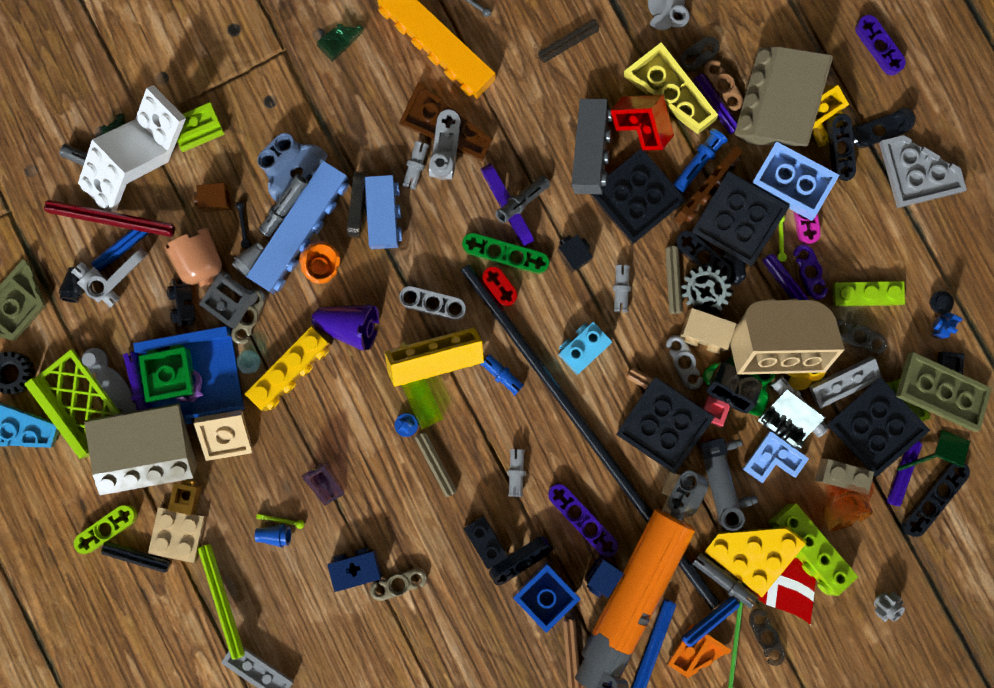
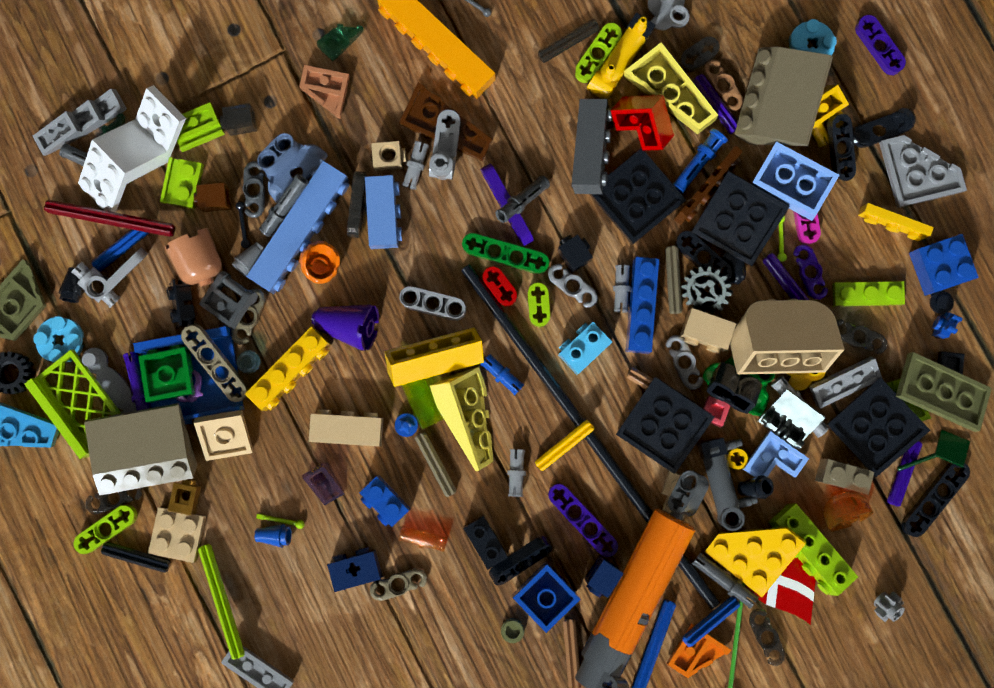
(58, 326): none -> medium azure plate
(80, 122): none -> light grey slope
(105, 505): none -> clear smoke piece
(181, 182): none -> lime plate
(212, 364): none -> dark tan beam
(238, 119): none -> clear smoke brick
(259, 199): none -> dark grey piece
(325, 87): none -> nougat wing
(346, 428): none -> tan brick
(379, 151): none -> tan brick
(384, 501): none -> blue brick
(422, 538): none -> clear orange pin
(463, 408): none -> light yellow wedge
(512, 630): none -> olive tile
(532, 304): none -> lime beam
(561, 284): none -> light grey piece
(564, 445): none -> yellow axle
(583, 63): none -> lime beam
(621, 57): none -> yellow piece
(642, 305): none -> blue brick
(740, 452): none -> yellow bush
(756, 487): none -> black cone
(814, 31): none -> medium azure plate
(895, 222): none -> yellow plate
(943, 264): none -> blue brick

